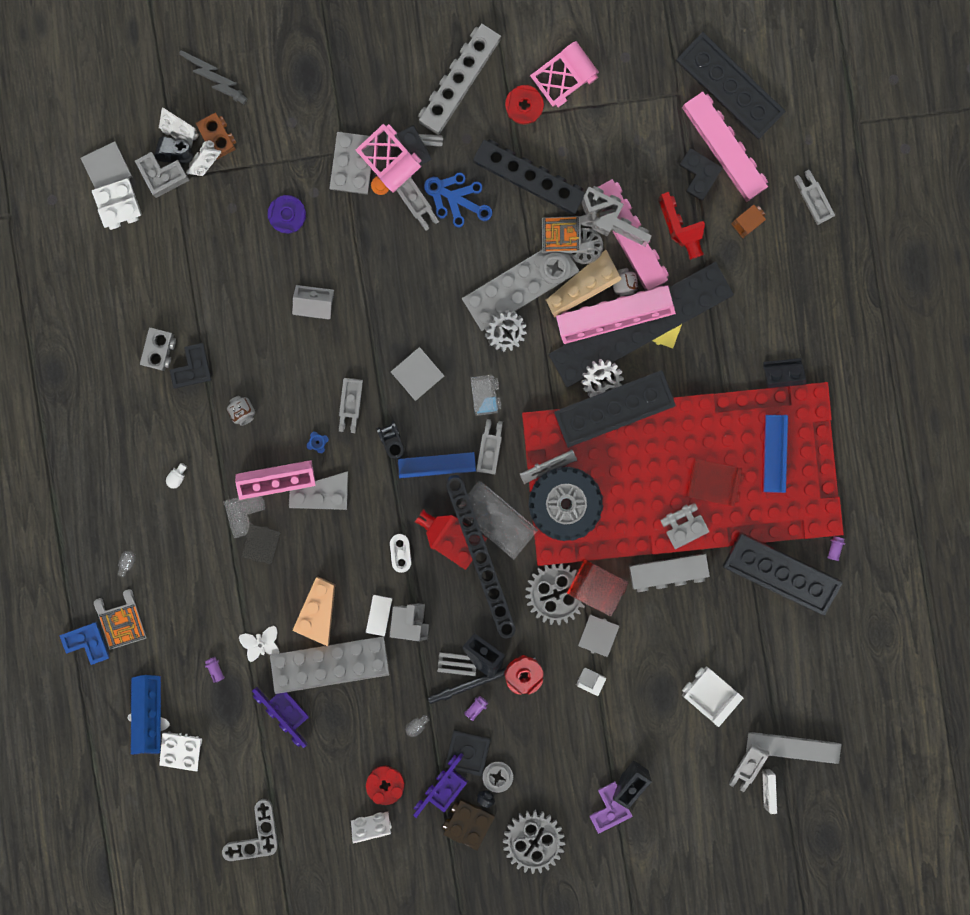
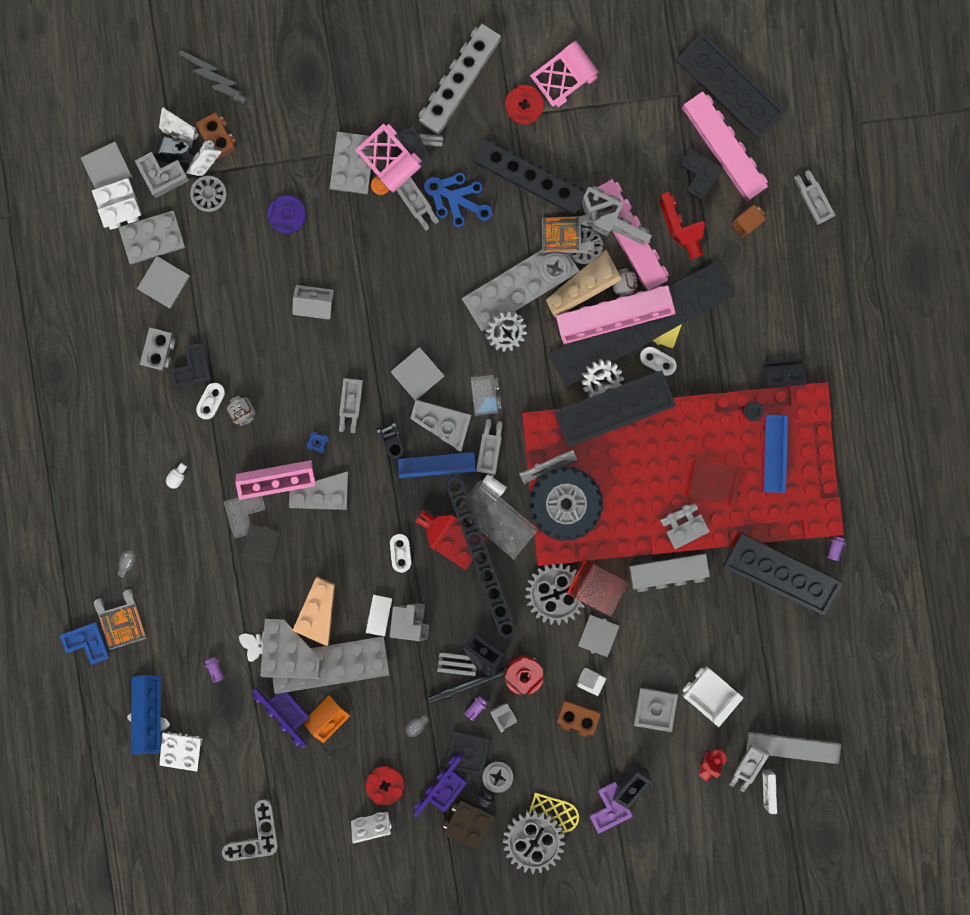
(152, 237): none -> light grey plate
(163, 282): none -> light grey tile
(208, 193): none -> light grey wheel
(209, 400): none -> white plate
(286, 653): none -> light grey plate
(326, 719): none -> orange panel
(442, 421): none -> light grey wing
(494, 485): none -> white pin
(503, 716): none -> light grey panel
(554, 807): none -> light yellow window
(580, 712): none -> dark orange brick
(655, 709): none -> light grey tile
(658, 360): none -> white plate
(712, 764): none -> red hips
(753, 411): none -> black plate

